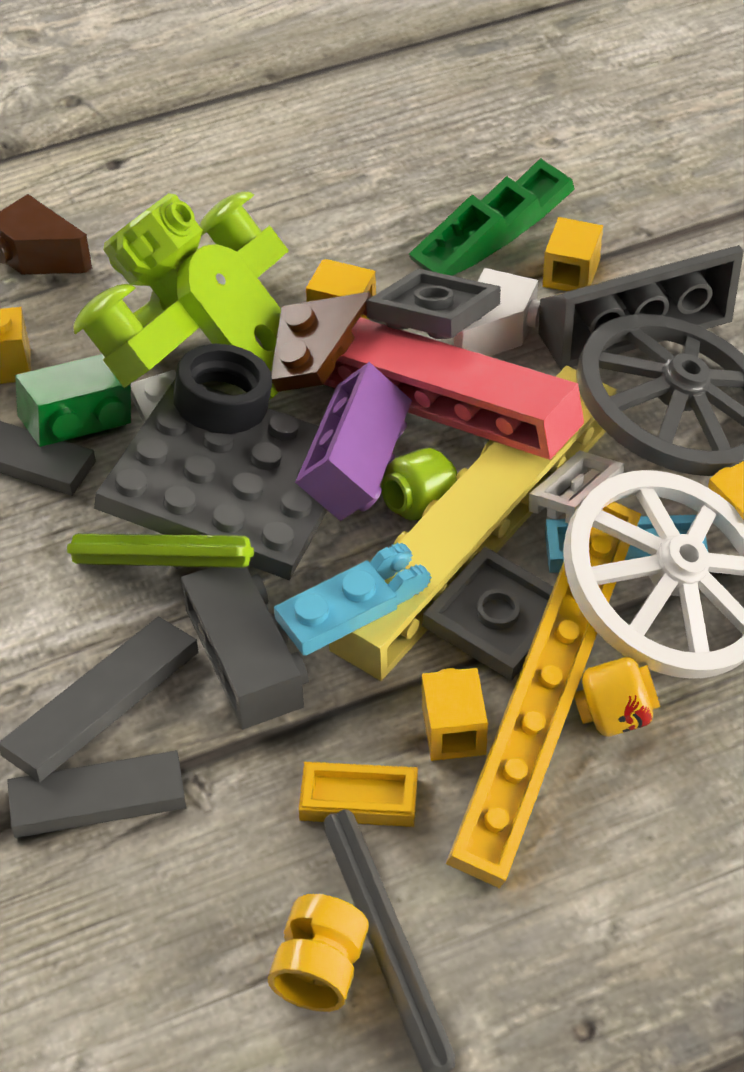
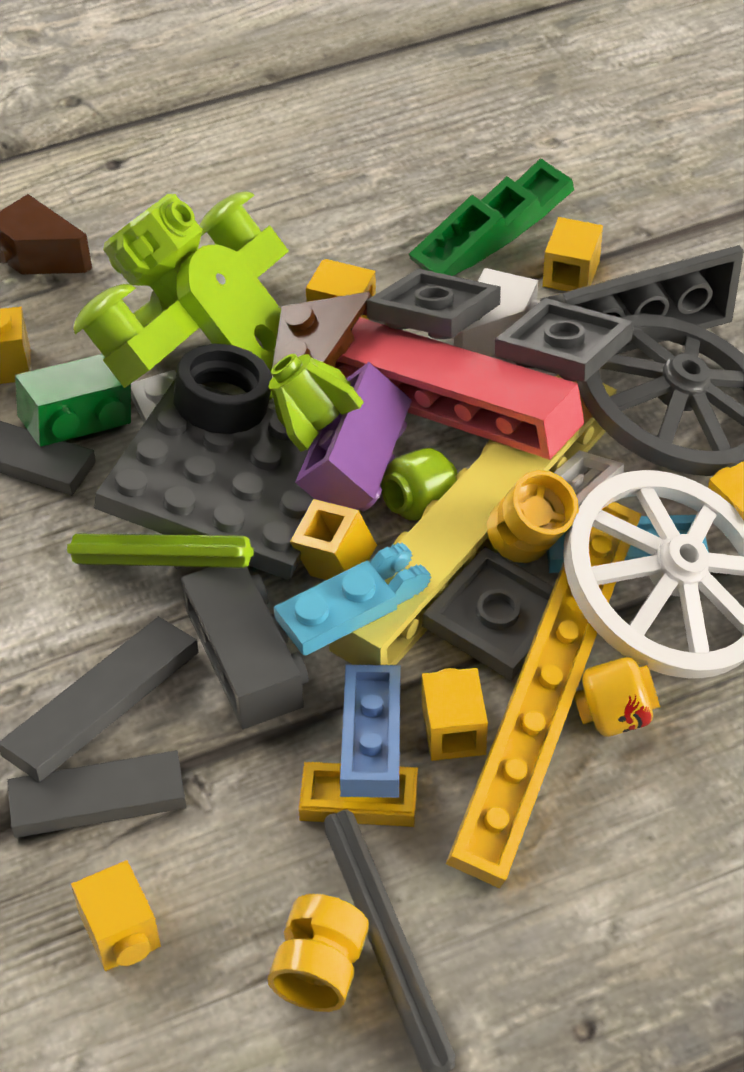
(116, 916): none -> yellow brick
(309, 396): none -> lime brick
(332, 539): none -> yellow brick
(371, 731): none -> medium blue plate
(532, 516): none -> yellow wheel
(563, 339): none -> dark grey plate

